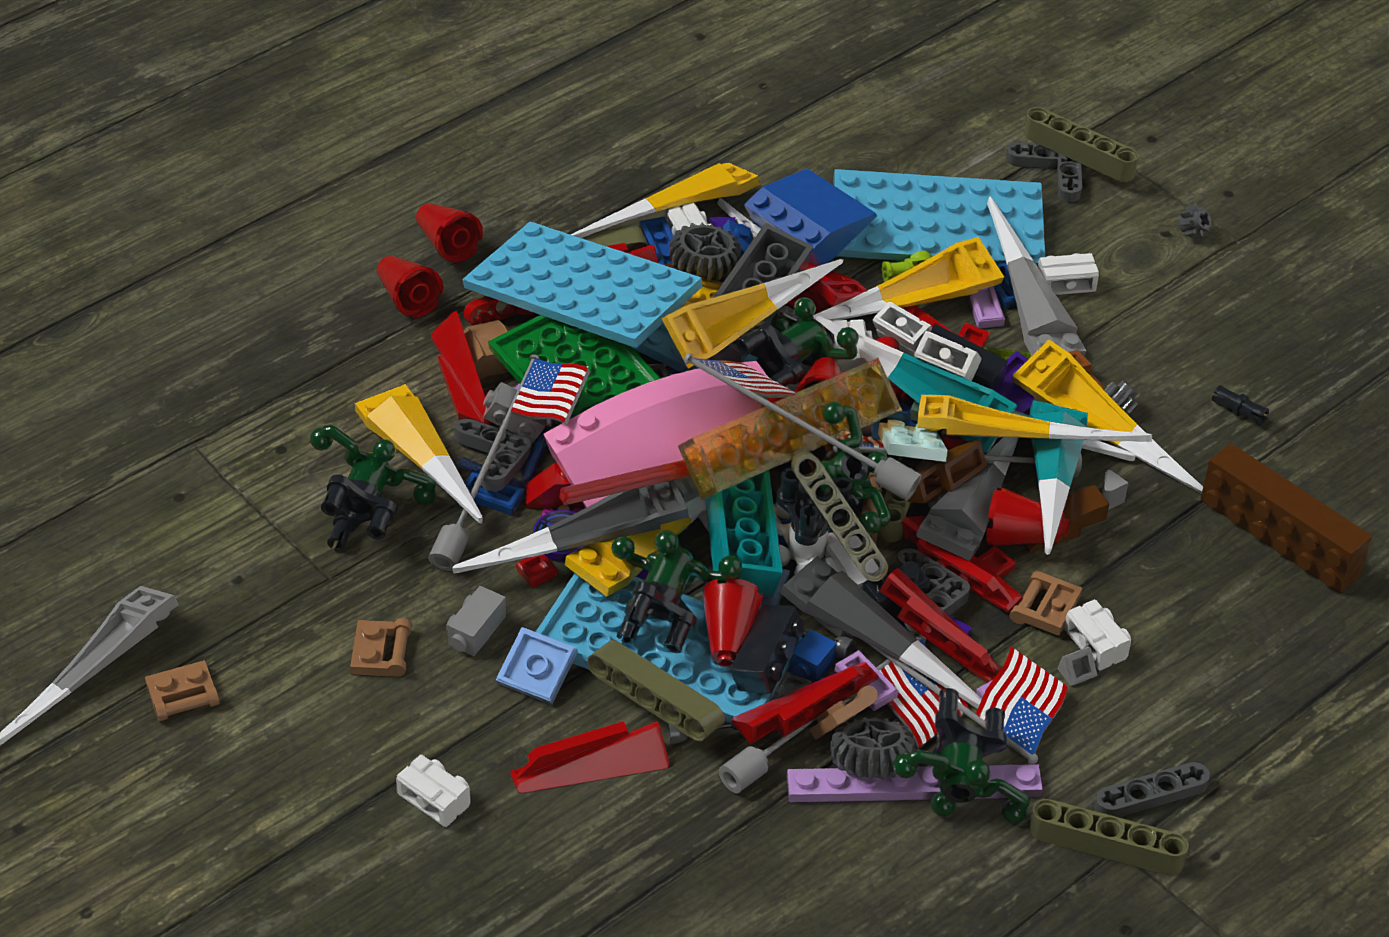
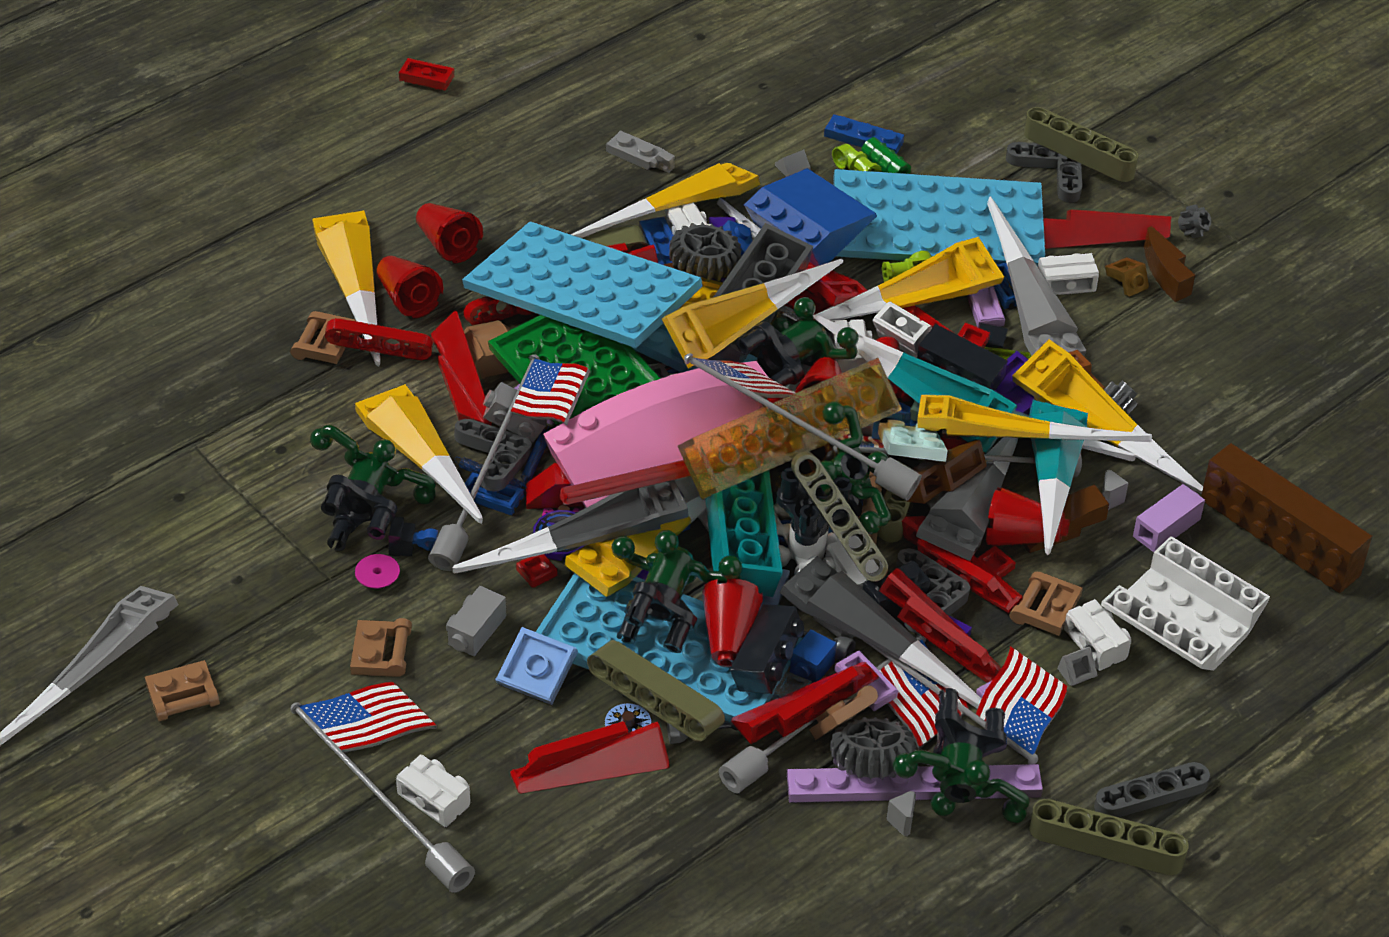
(321, 349): none -> medium nougat plate
(347, 249): none -> yellow plate
(369, 719): none -> flag
(377, 571): none -> dark pink piece
(378, 342): none -> red beam
(403, 537): none -> black piece
(426, 74): none -> red plate
(631, 714): none -> piece
(640, 152): none -> light grey hinge
(793, 163): none -> light grey slope
(847, 157): none -> lime connector
(858, 133): none -> blue plate
(885, 157): none -> green axle
(901, 812): none -> light grey slope
(948, 355): white brick -> none
(997, 335): none -> black tile
(1099, 227): none -> red wedge
(1130, 273): none -> pearl gold bracket
(1168, 265): none -> reddish brown slope
(1168, 517): none -> lavender brick
(1190, 605): none -> white slope
(1240, 404): black pin -> none

